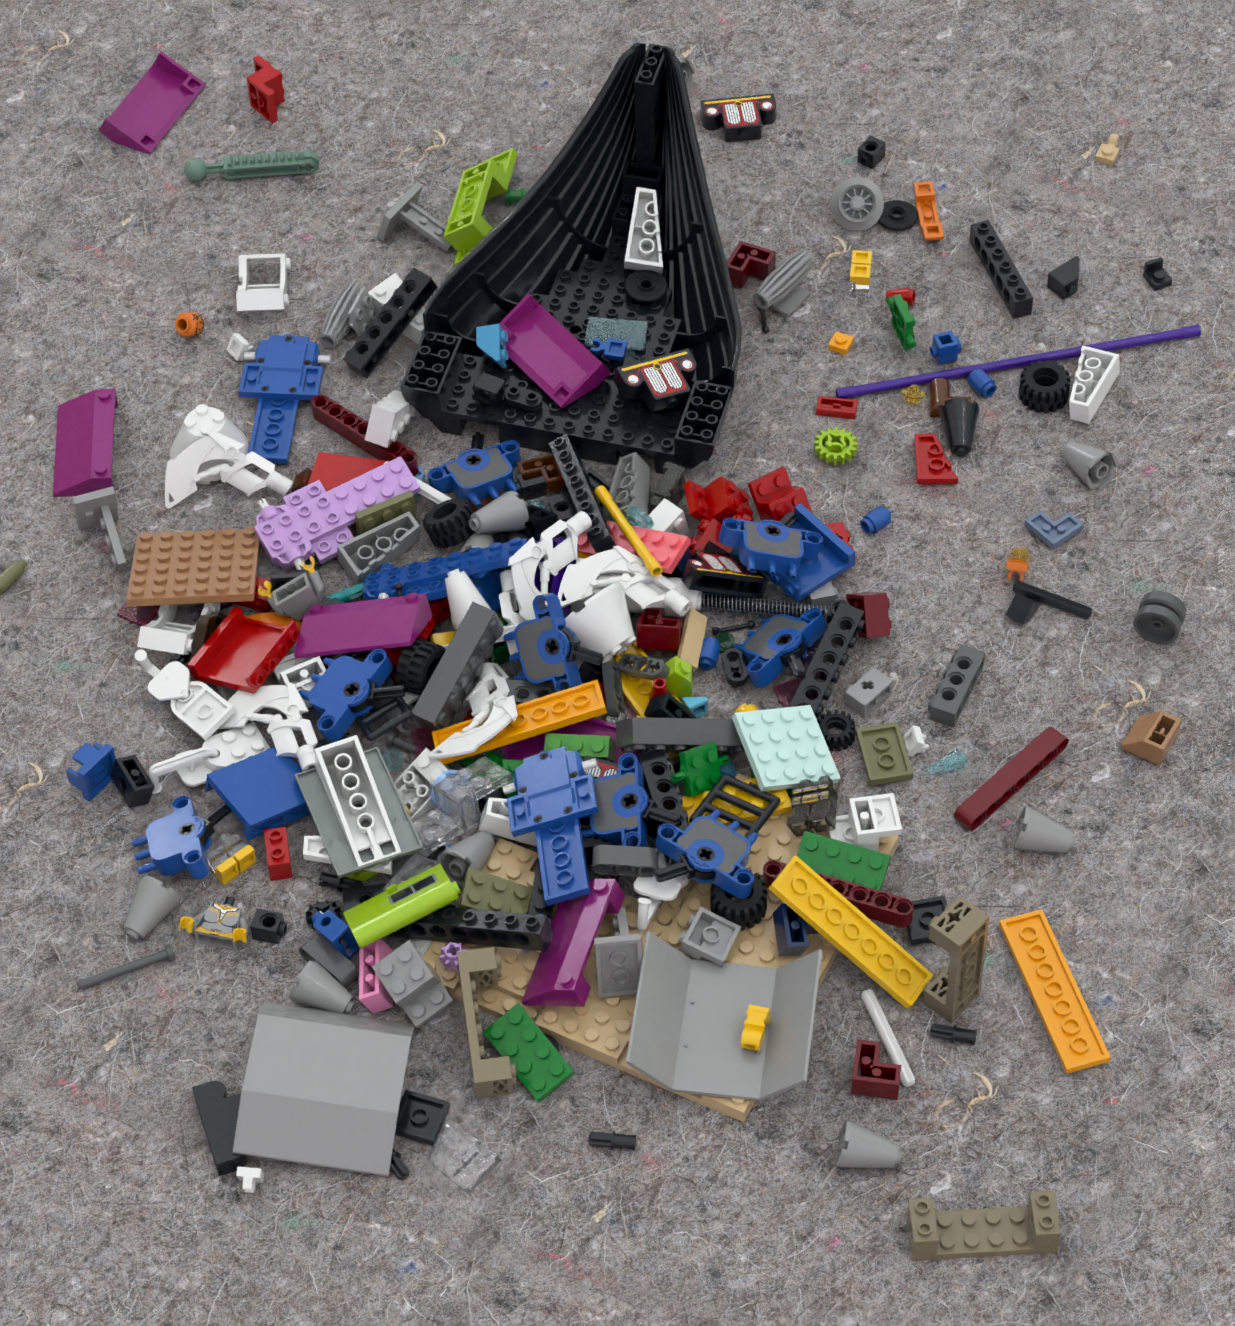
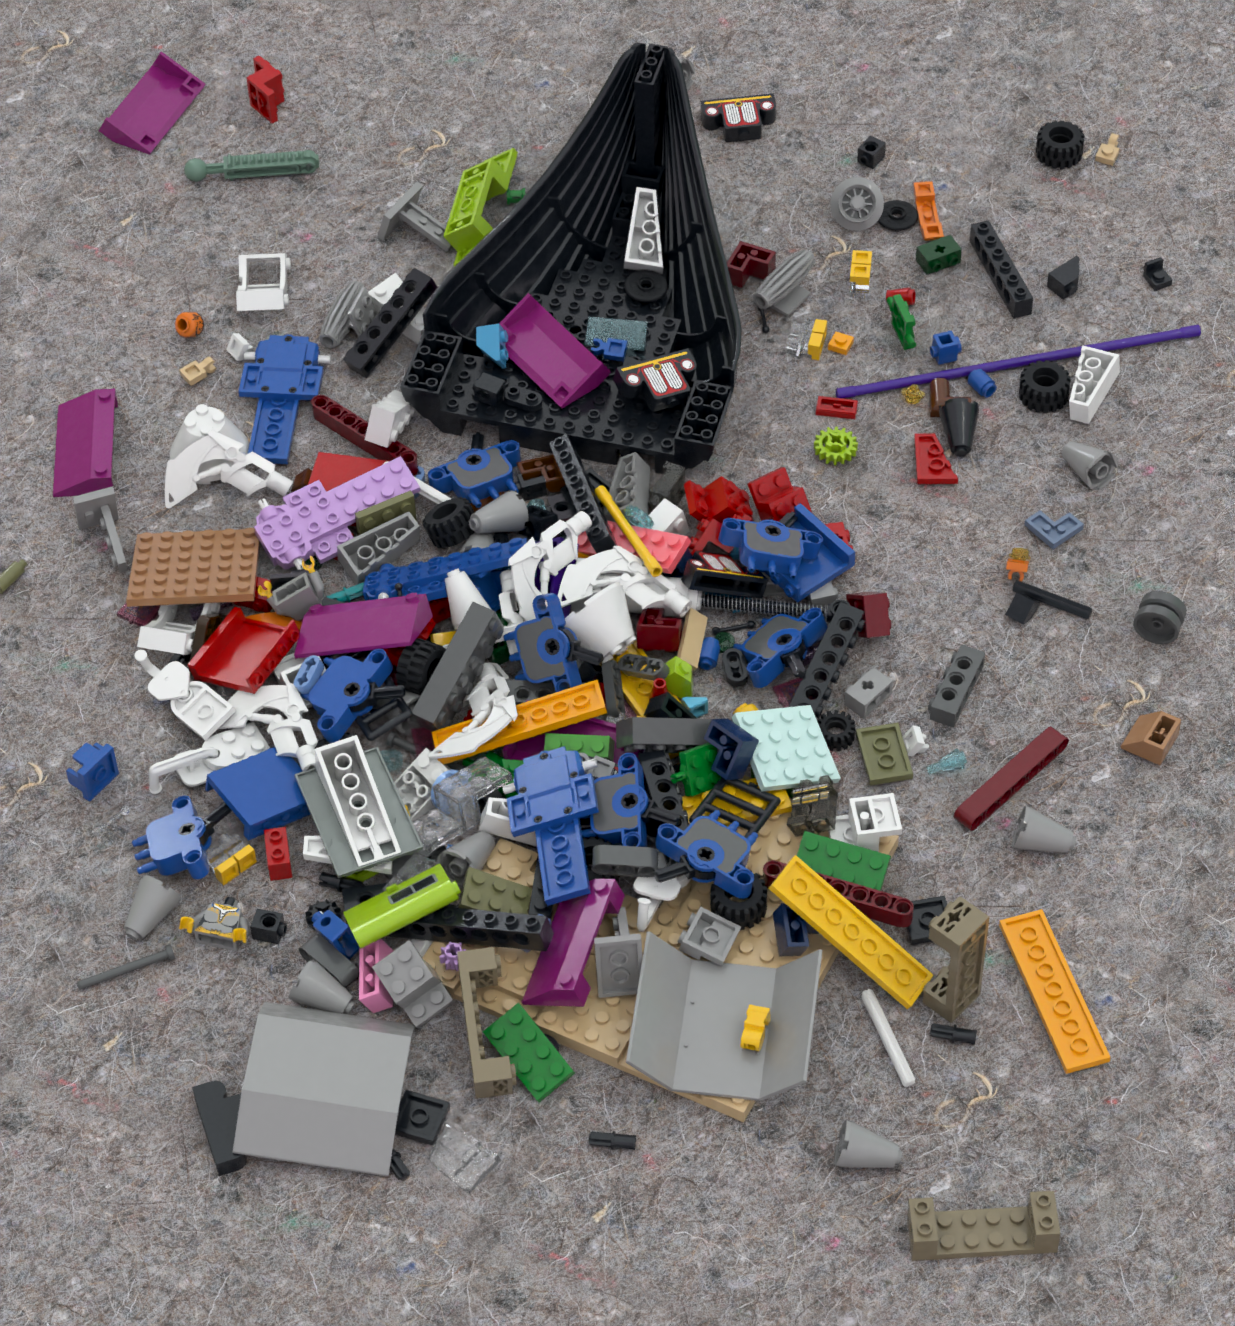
(132, 781): black brick -> none
(197, 371): none -> tan plate
(250, 1177): white tile -> none
(308, 674): none -> medium blue beam
(604, 768): none -> light grey plate
(734, 747): none -> dark blue brick
(810, 337): none -> hips
(872, 1076): dark red brick -> none
(875, 520): blue brick -> none
(938, 254): none -> dark green brick
(1060, 144): none -> black tyre

